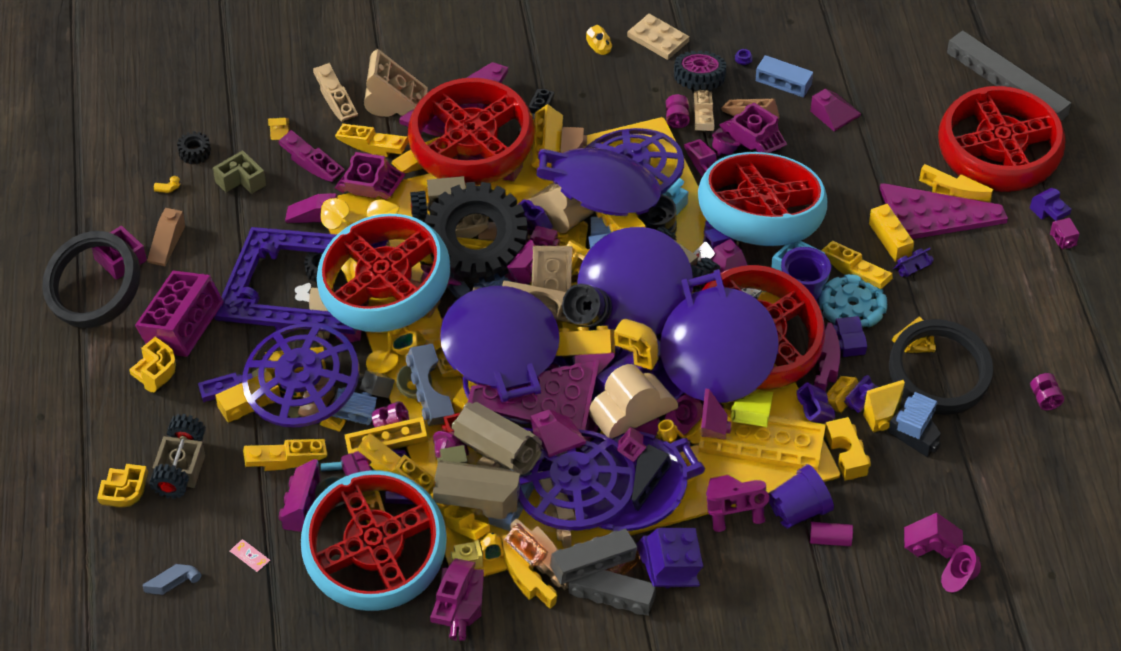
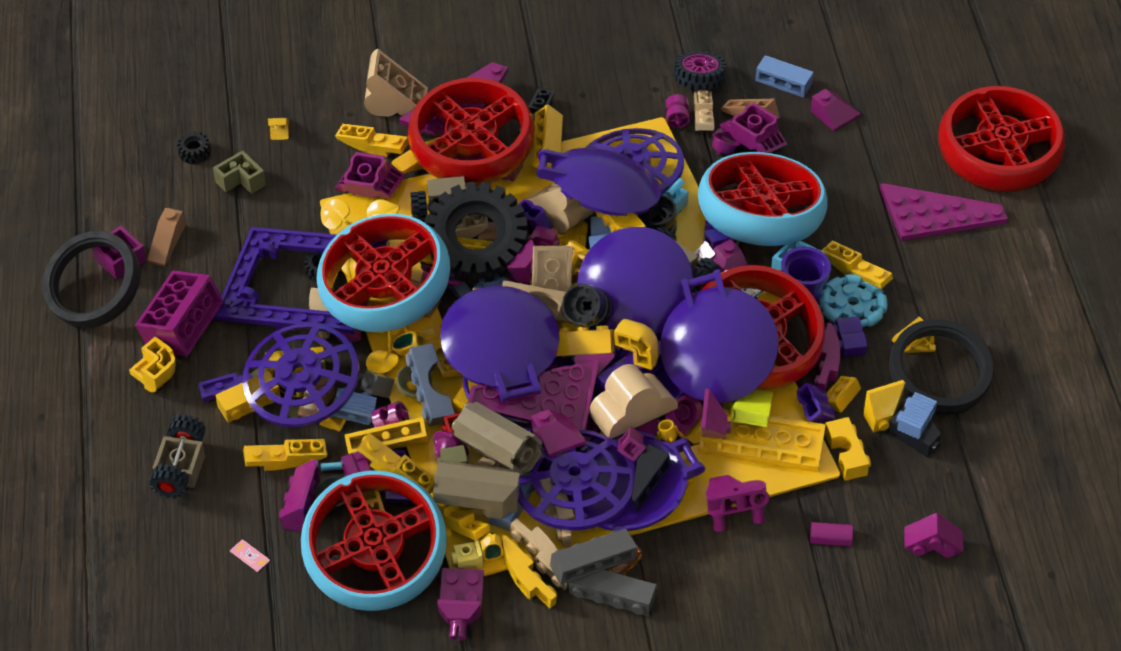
(123, 487): yellow brick -> none
(169, 187): yellow arm -> none
(171, 578): sand blue piece -> none
(302, 292): white sticker -> none
(308, 209): magenta slope -> none
(310, 159): magenta slope -> none
(334, 93): tan slope -> none
(451, 591): magenta slope -> none
(526, 545): clear orange brick -> none
(572, 138): medium nougat slope -> none
(598, 40): yellow rock -> none
(658, 36): tan plate -> none
(671, 557): dark purple piece -> none
(700, 155): magenta slope -> none
(743, 57): dark purple plate -> none
(801, 497): dark purple piece -> none
(857, 396): dark purple hips -> none
(891, 232): yellow brick -> none
(919, 258): dark purple hinge -> none
(960, 187): yellow slope -> none
(960, 569): magenta piece -> none
(1002, 72): dark grey brick -> none
(1047, 391): magenta wheel -> none
(1049, 204): dark purple brick -> none
(1065, 233): magenta window -> none

